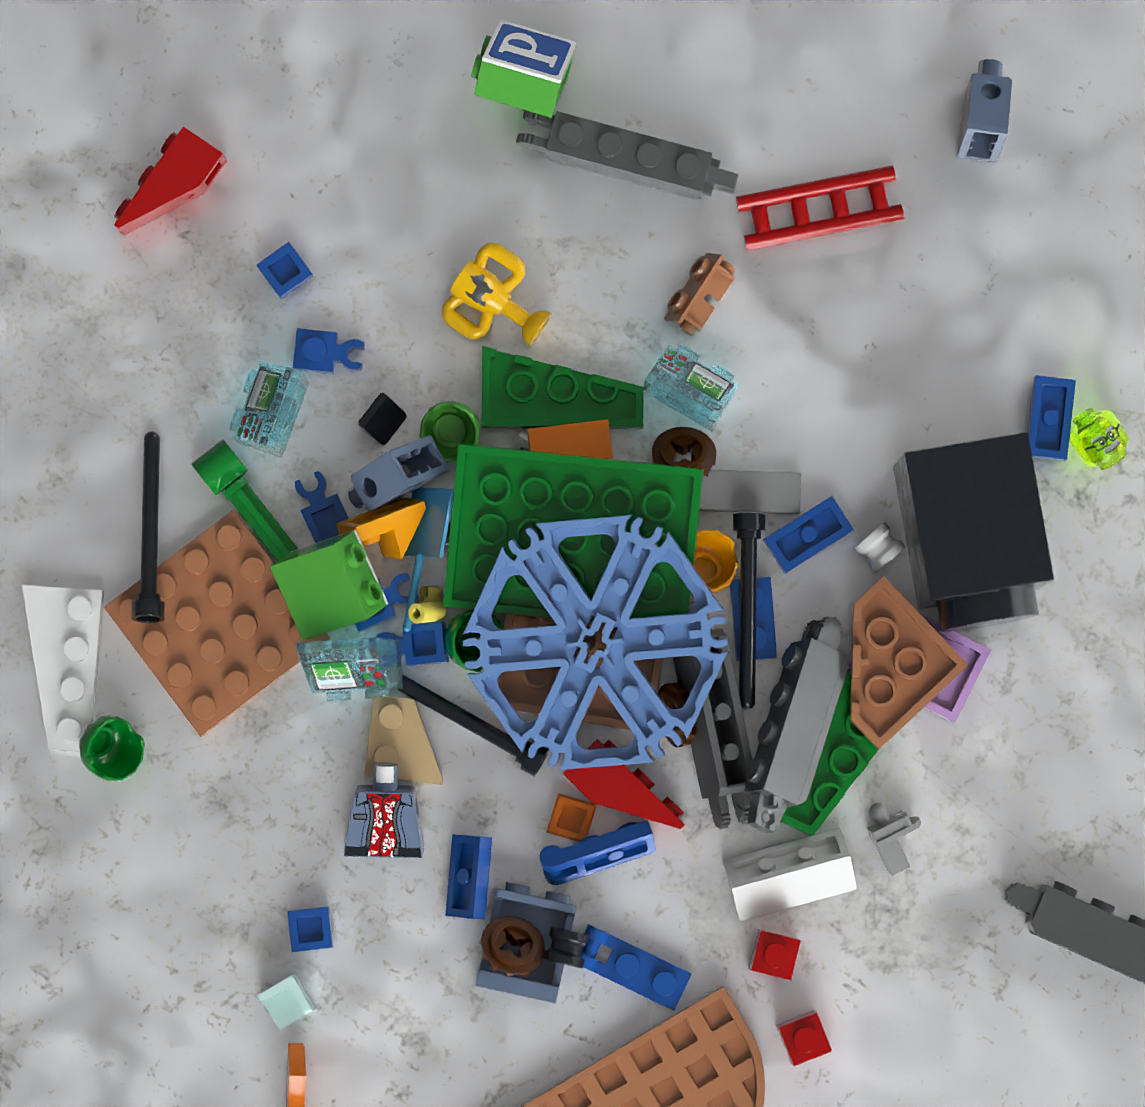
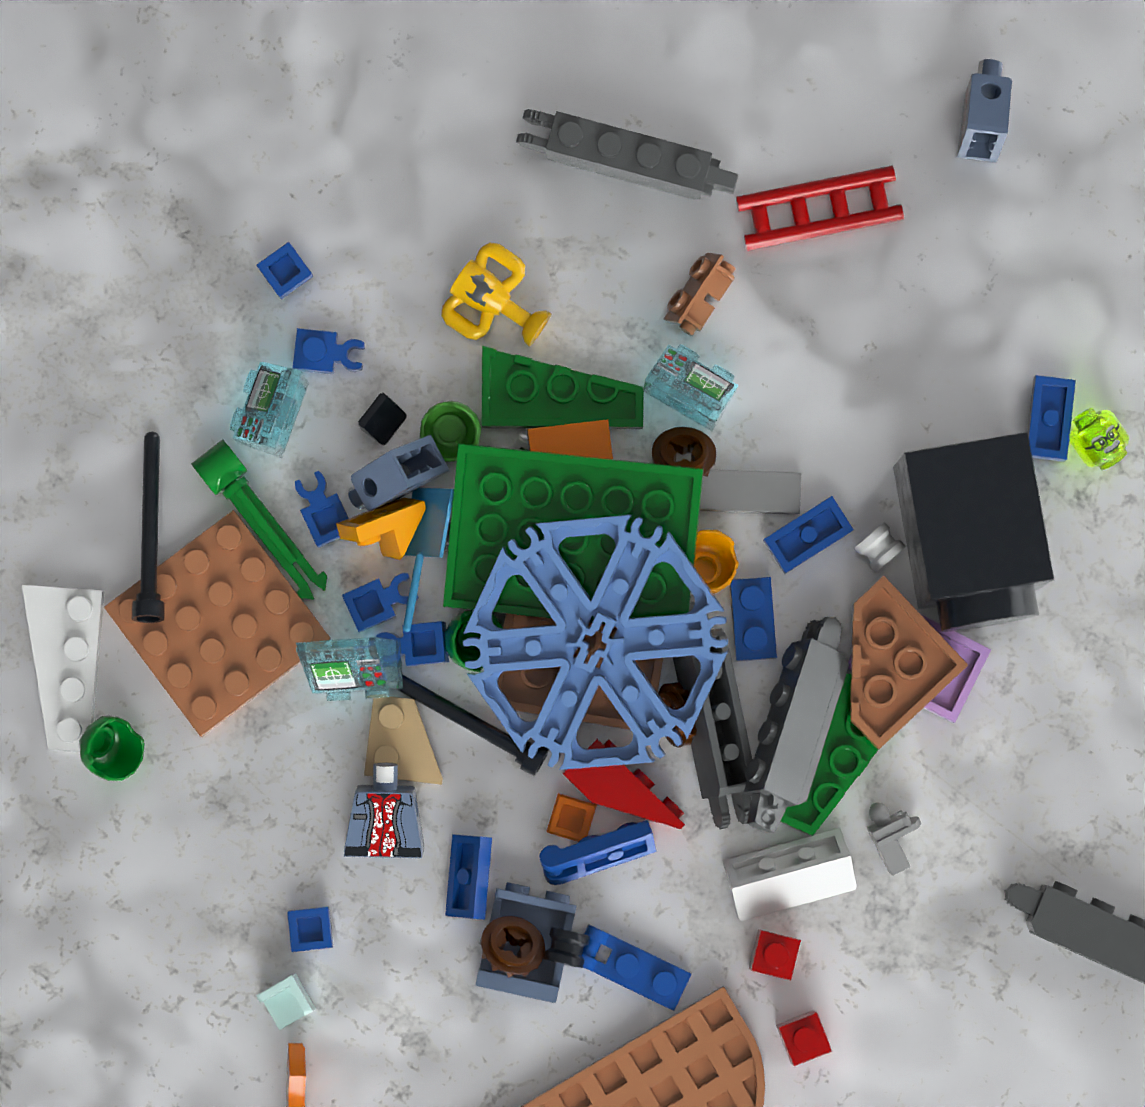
(177, 178): red slope -> none
(329, 585): bright green piece -> none
(430, 606): light yellow arm -> none
(523, 68): piece -> none
(748, 531): black piece -> none

